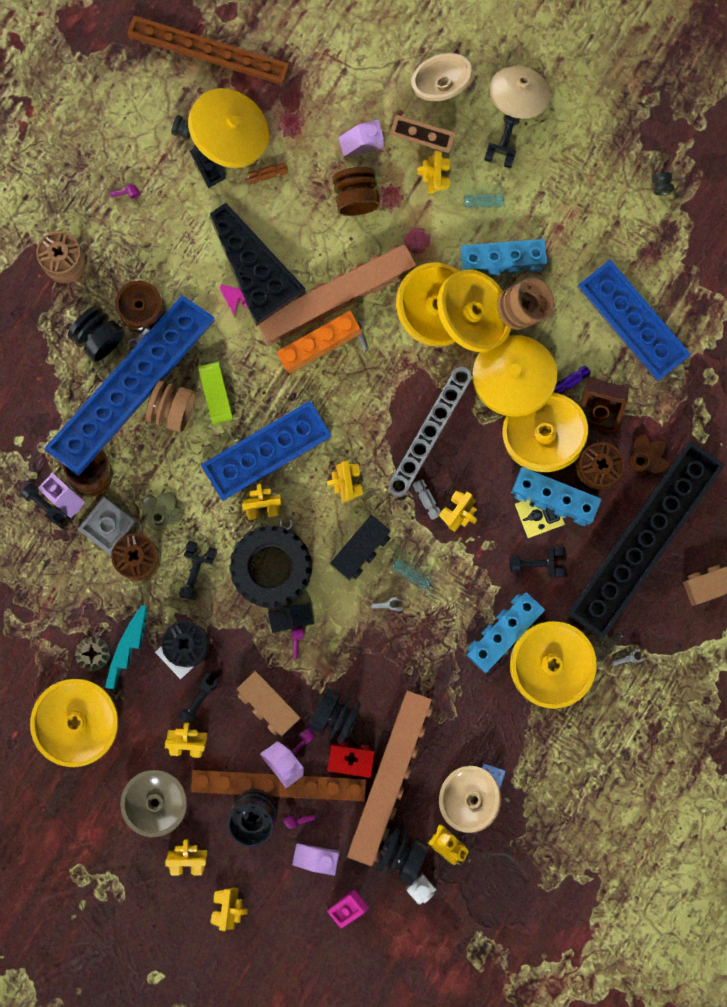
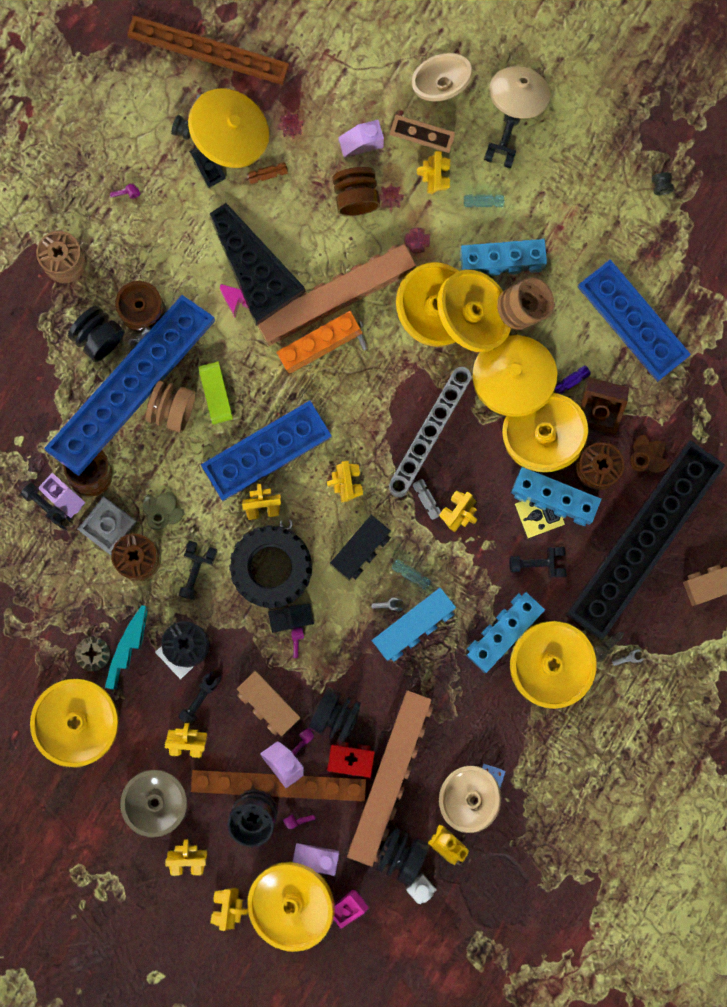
(291, 906): none -> yellow dish
(413, 624): none -> dark azure brick

